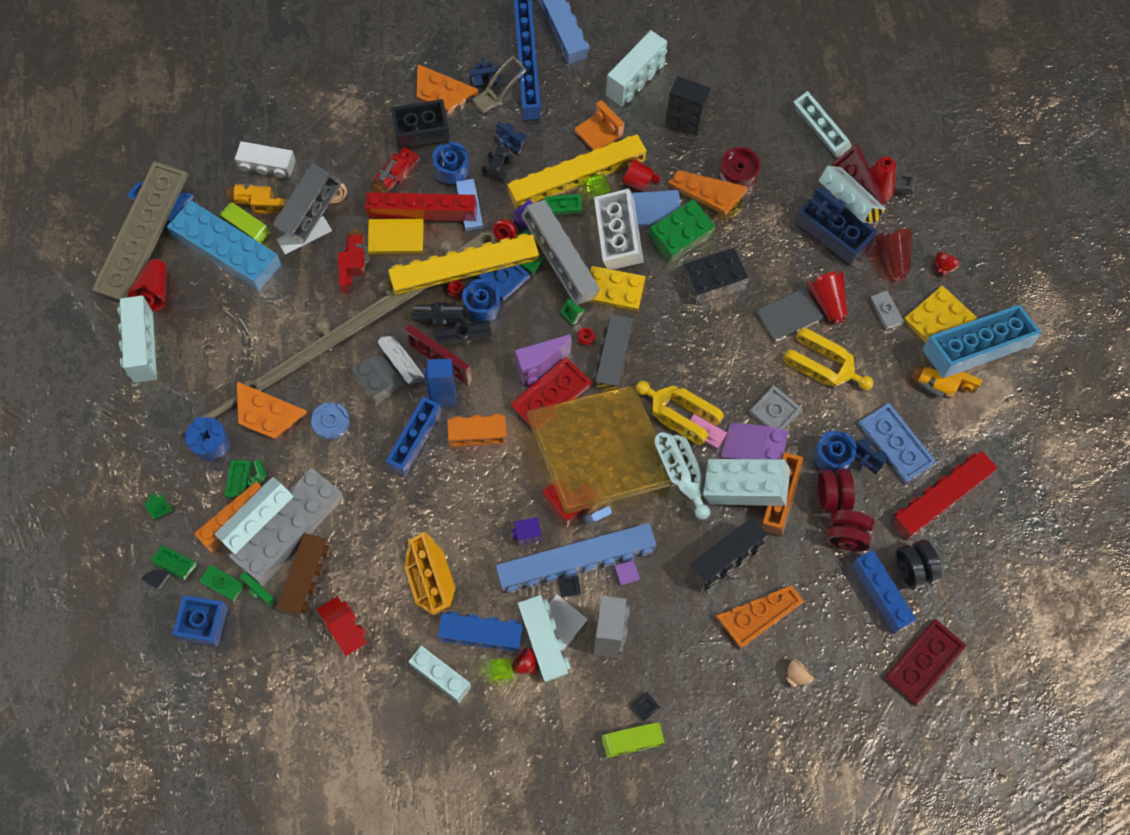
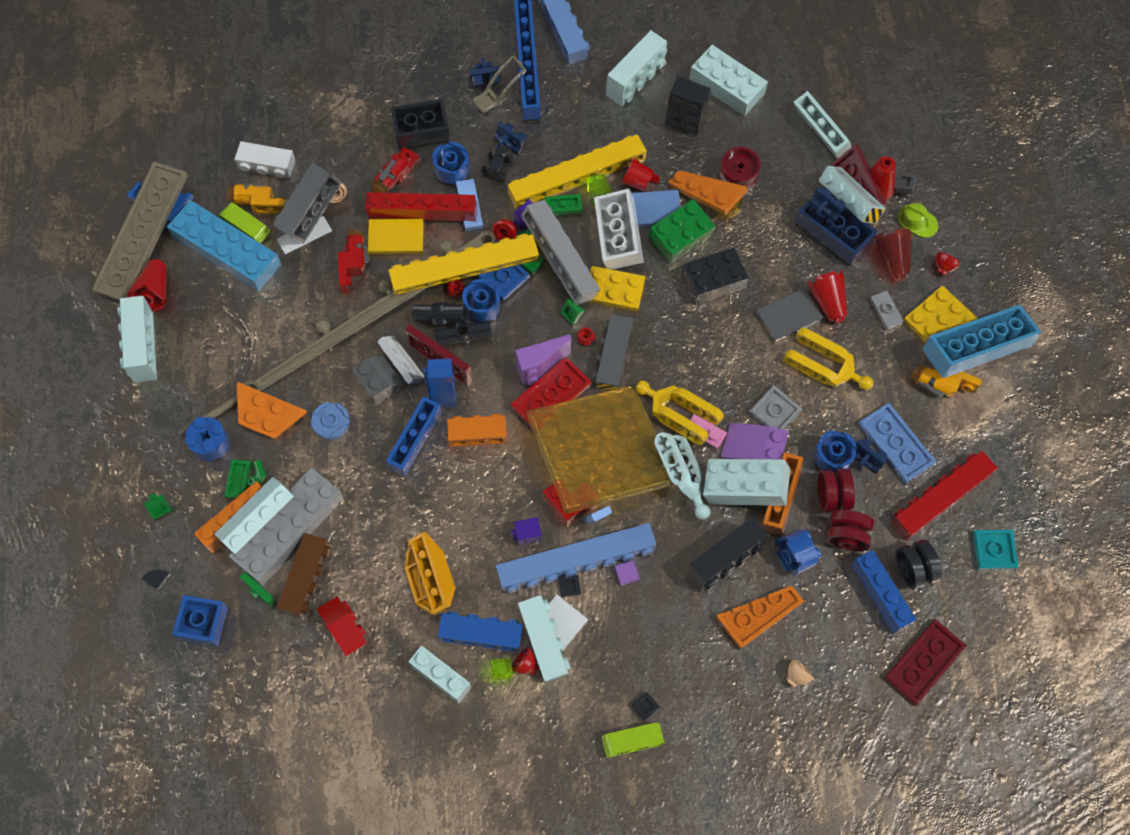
(173, 562): green plate -> none
(222, 583): green plate -> none
(437, 86): orange wing -> none
(601, 128): orange bracket -> none
(611, 626): light grey brick -> none
(728, 80): none -> light aqua brick
(797, 551): none -> blue brick
(918, 220): none -> lime piece
(995, 549): none -> teal tile

